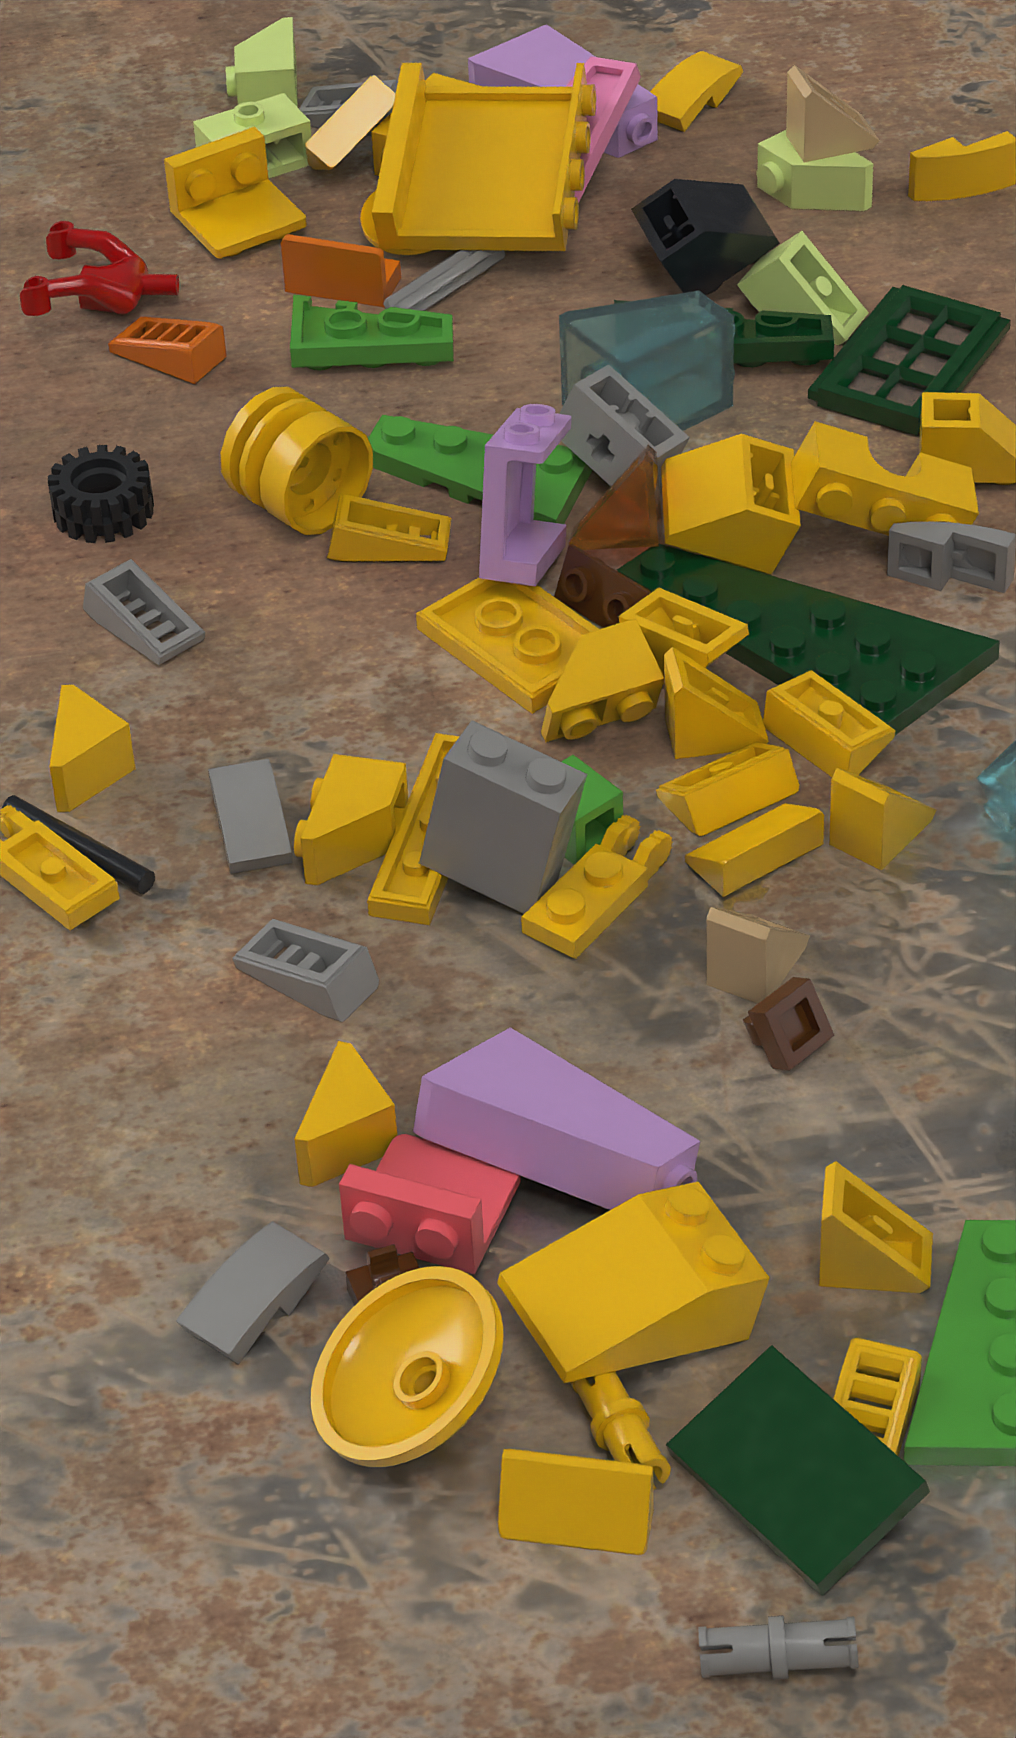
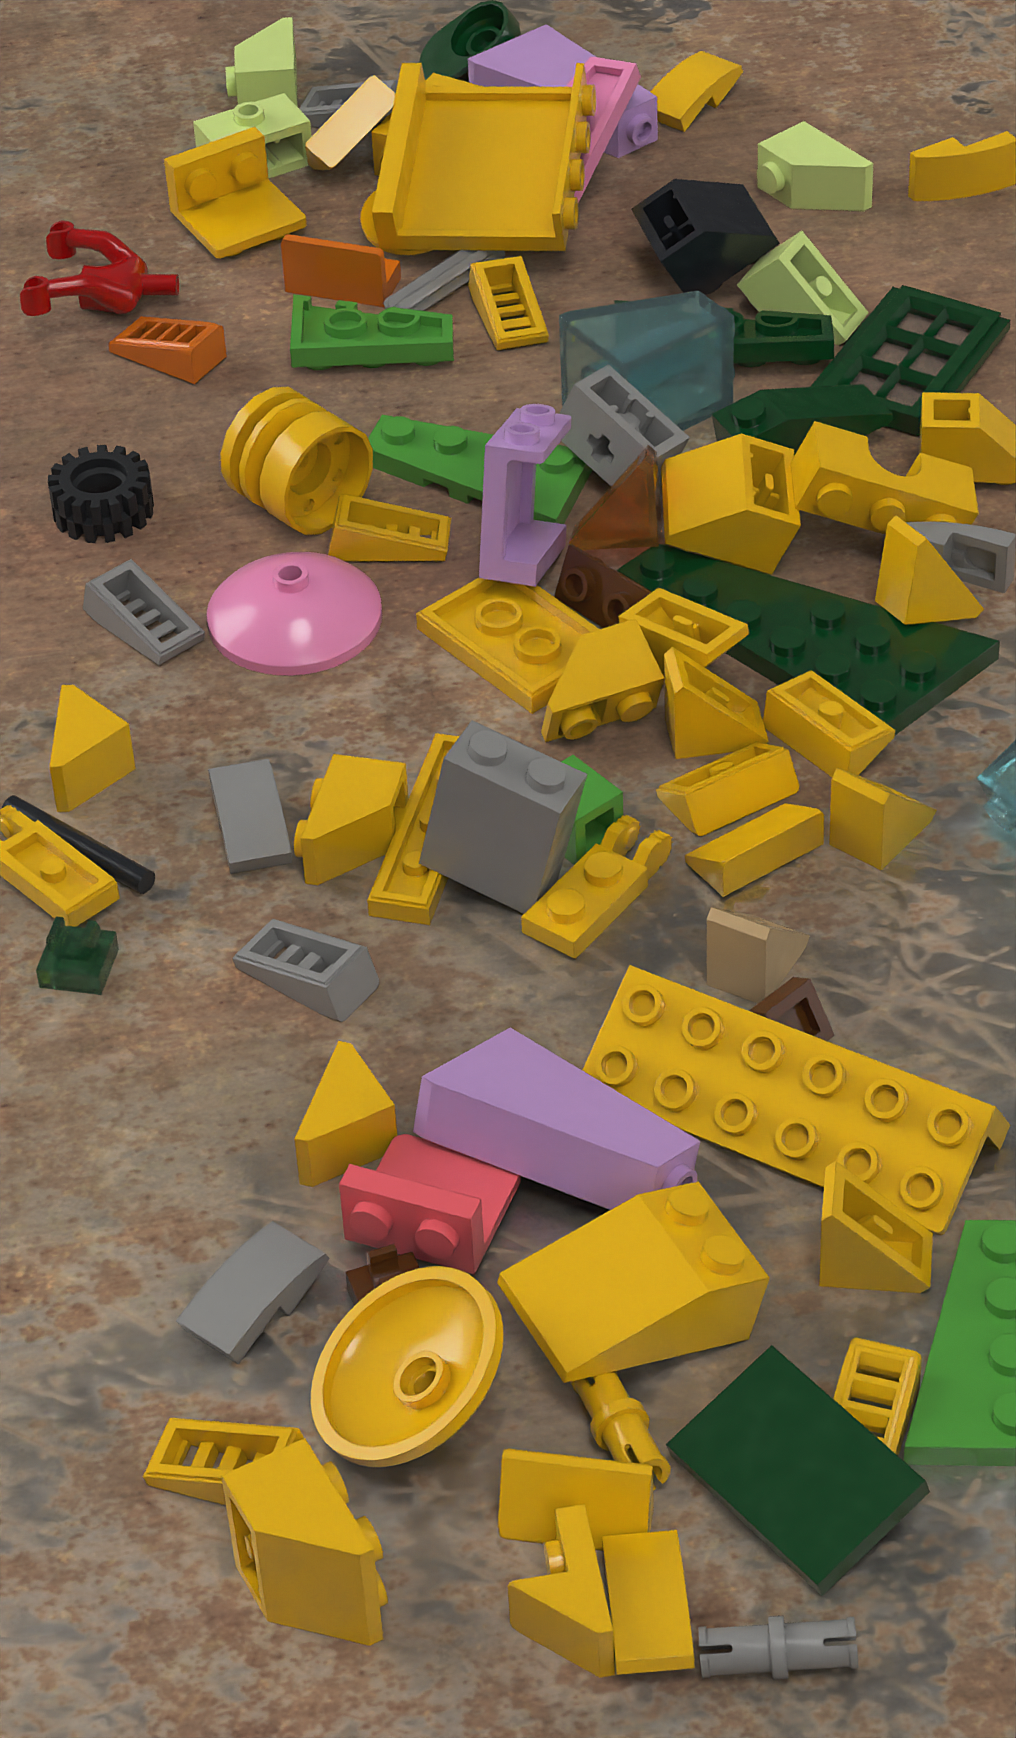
(77, 958): none -> clear green tile
(200, 1480): none -> yellow slope
(294, 614): none -> bright pink dish
(304, 1547): none -> yellow slope
(466, 36): none -> dark green cap
(502, 277): none -> yellow slope
(569, 1604): none -> yellow slope
(648, 1602): none -> yellow slope
(788, 413): none -> dark green slope
(791, 1096): none -> yellow bracket
(821, 122): tan slope -> none
(918, 582): none -> yellow slope

